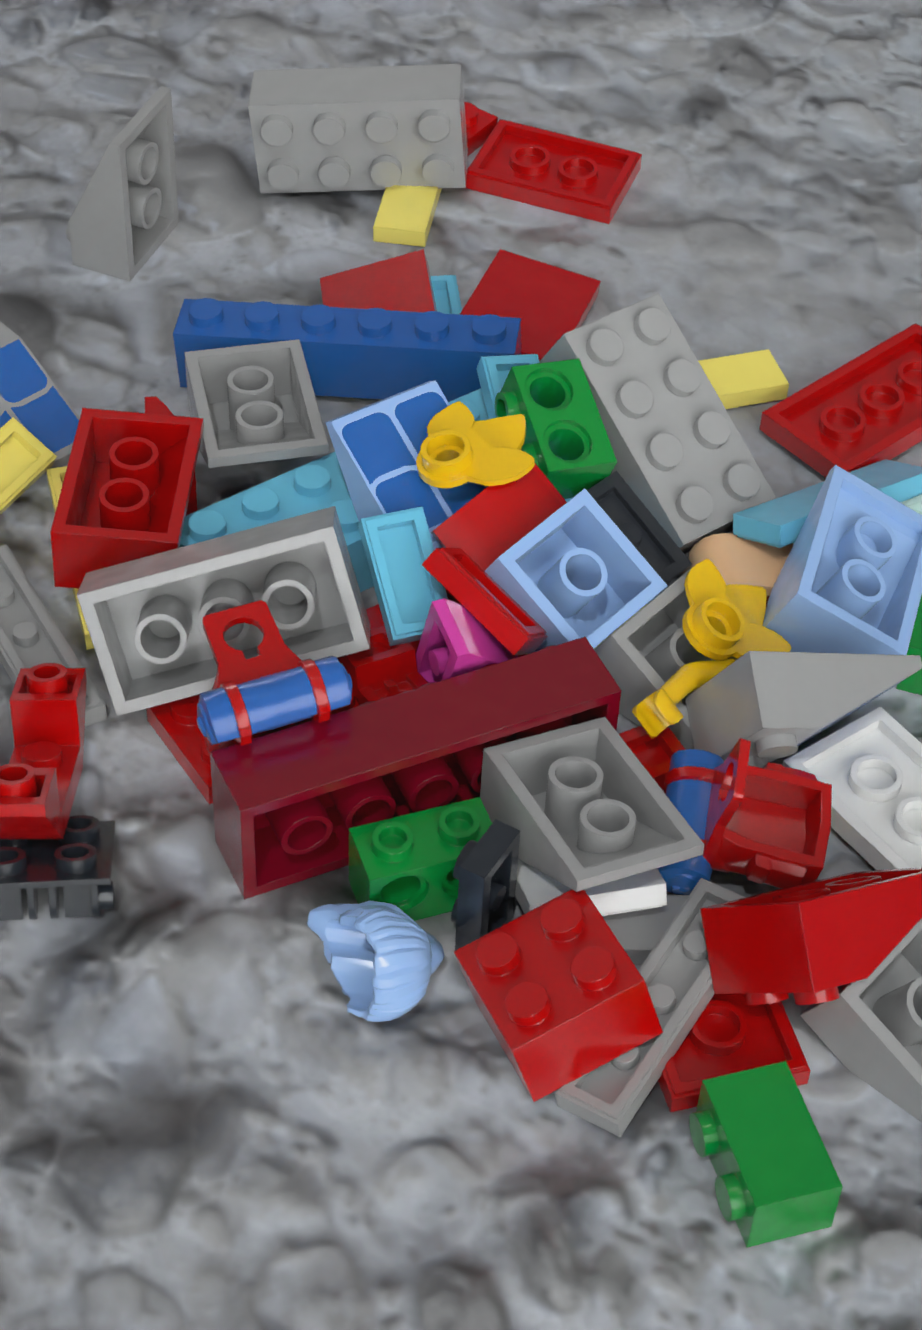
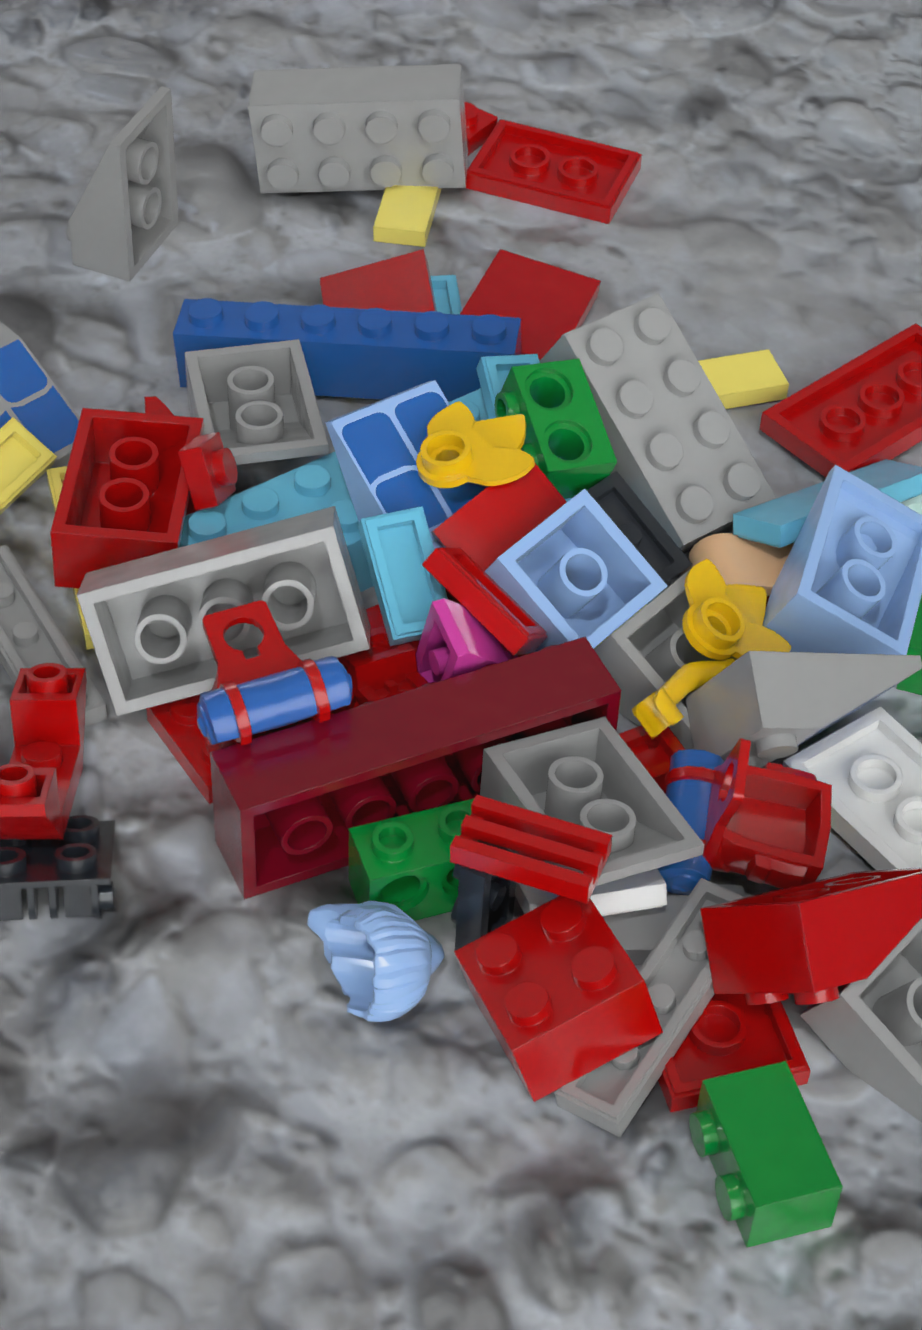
(208, 470): none -> red plate
(535, 839): none -> red tile

